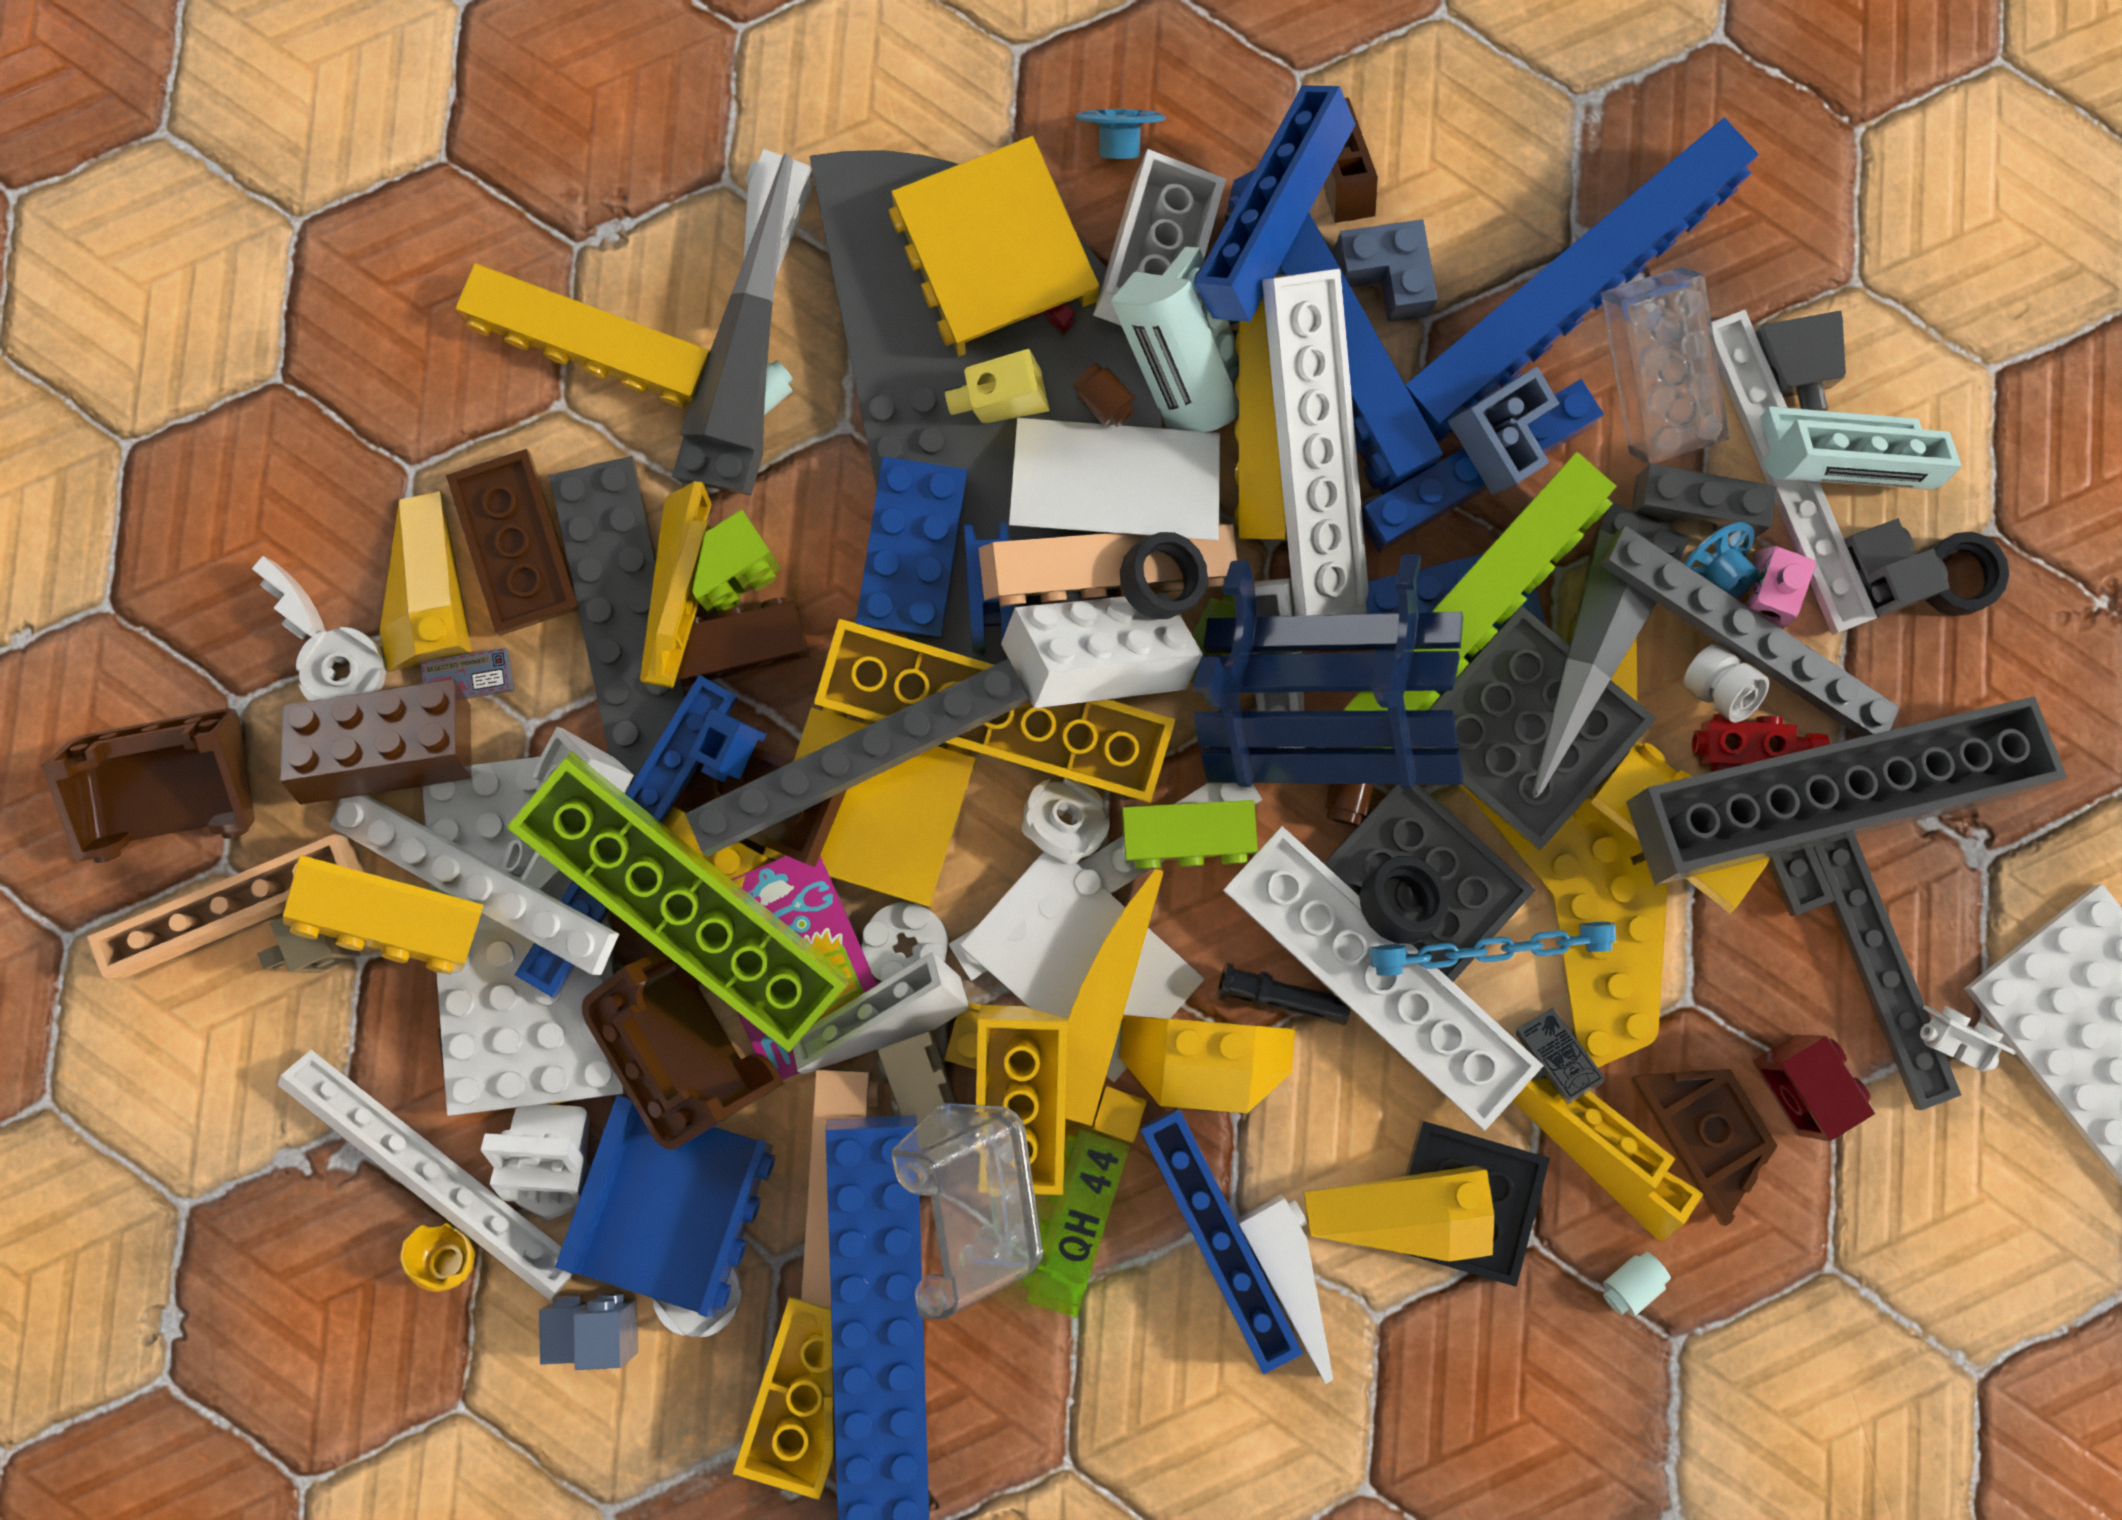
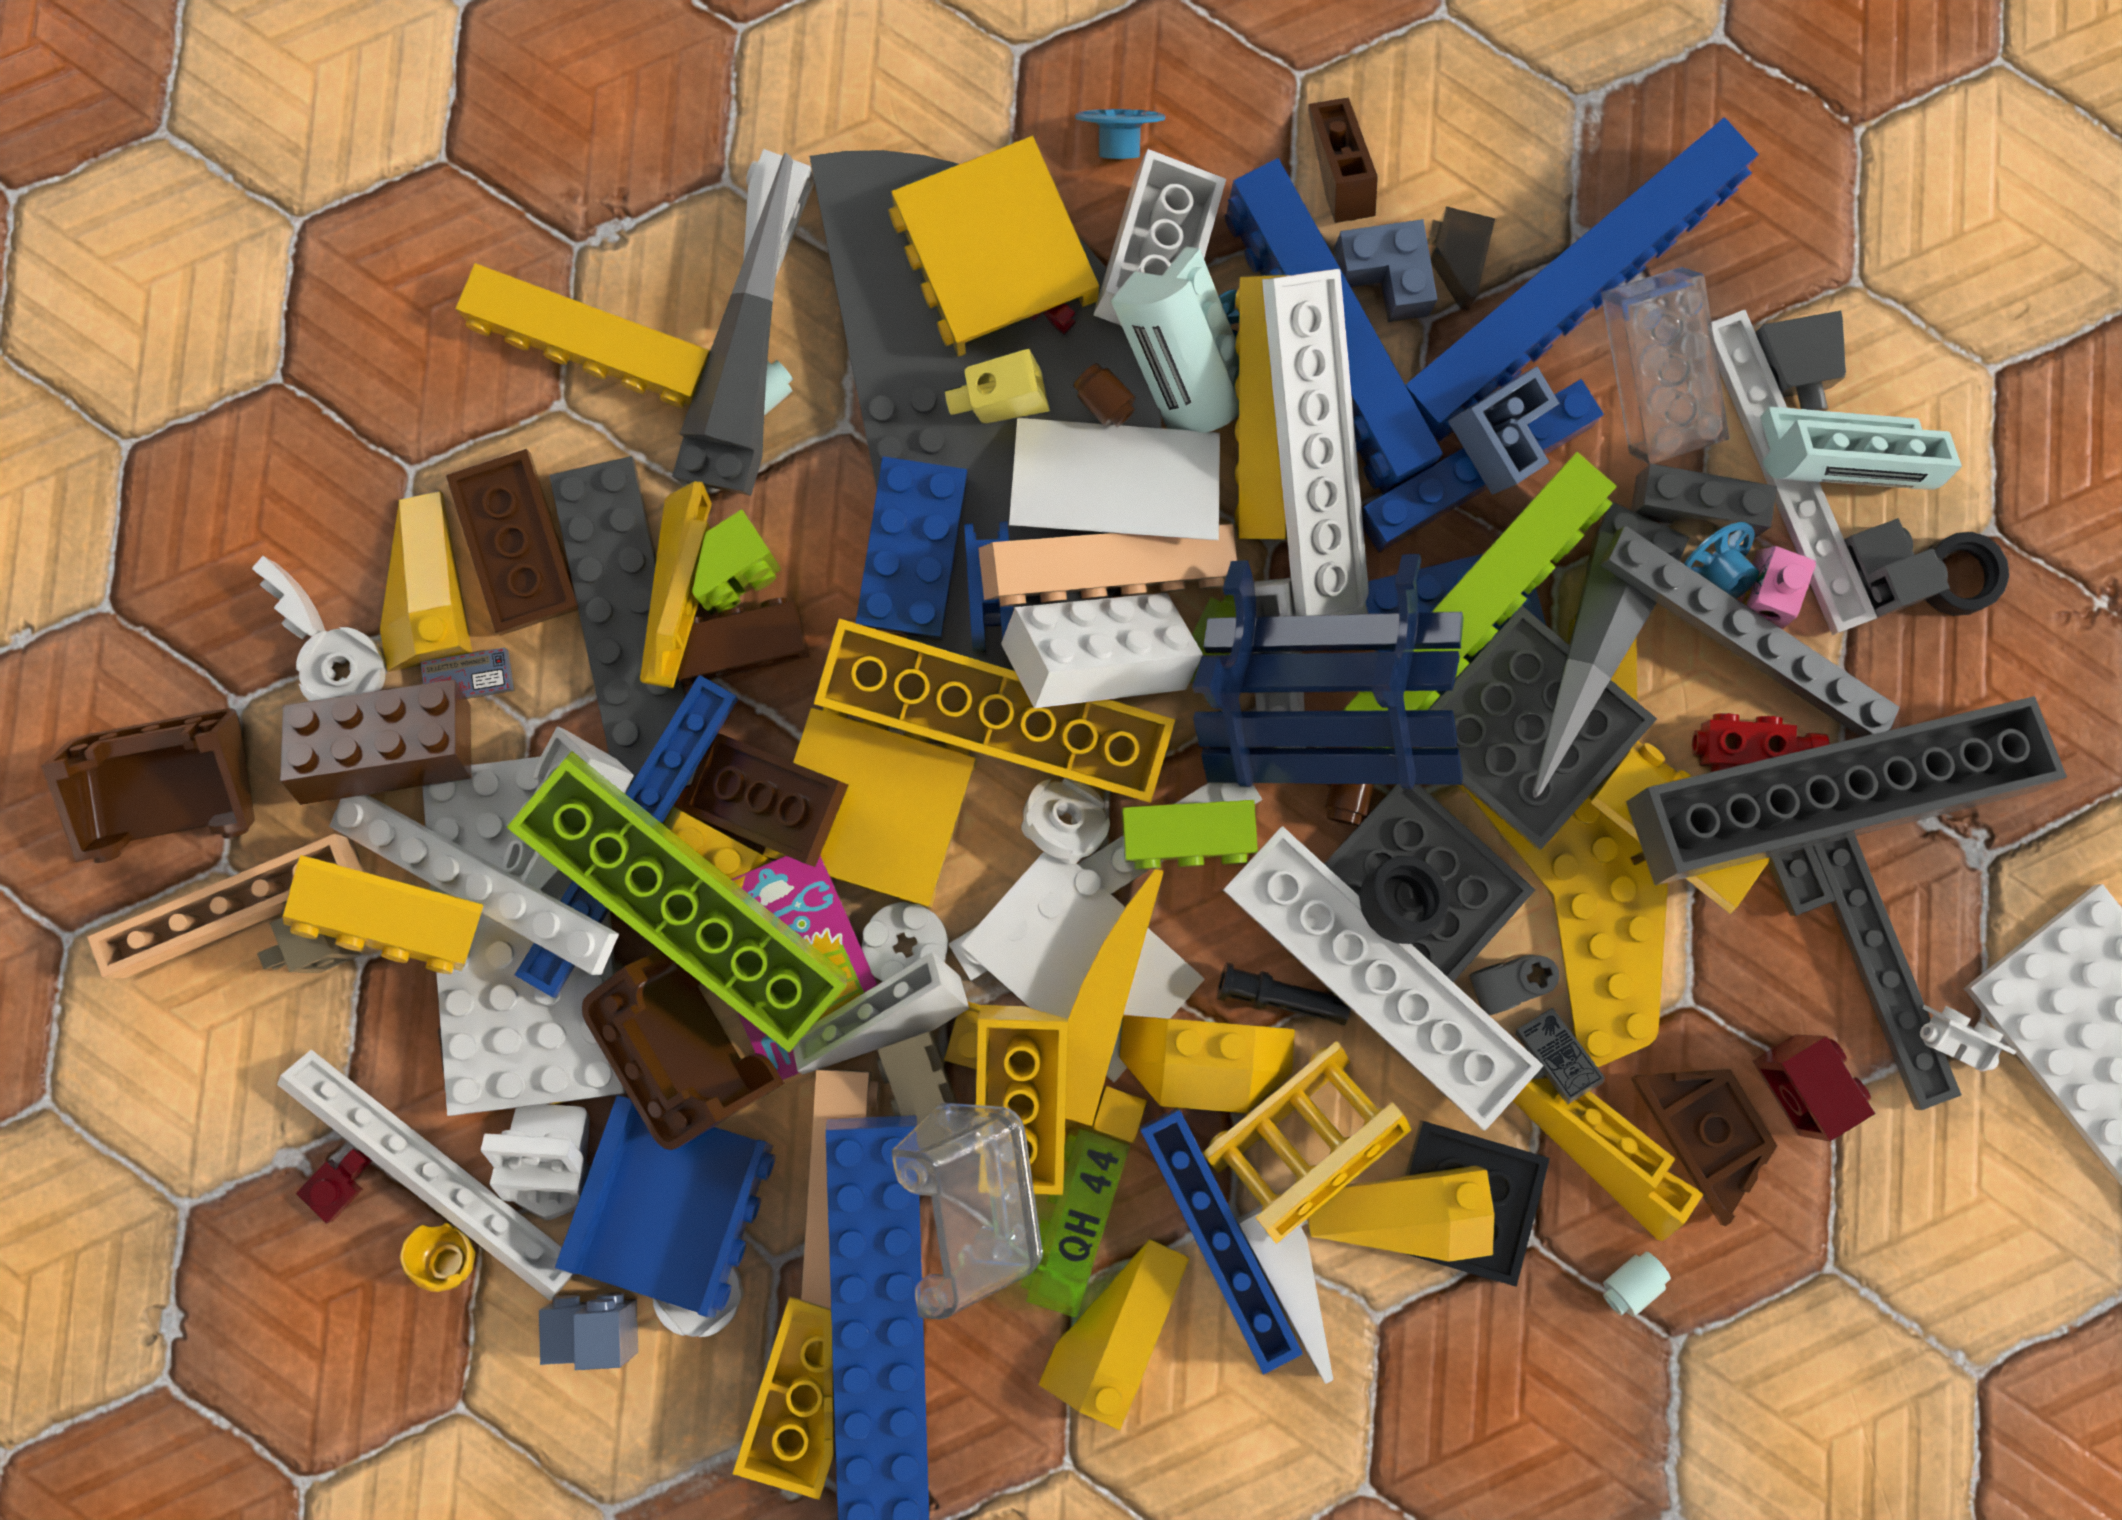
(334, 1185): none -> dark red plate
(724, 745): blue brick -> none
(857, 757): dark grey plate -> none
(1109, 1347): none -> yellow wedge
(1190, 563): black tyre -> none
(1275, 203): blue brick -> none
(1313, 1183): none -> yellow fence
(1392, 957): dark azure piece -> none
(1460, 251): none -> clear smoke slope
(1506, 983): none -> dark grey piece
(1723, 679): white wheel -> none

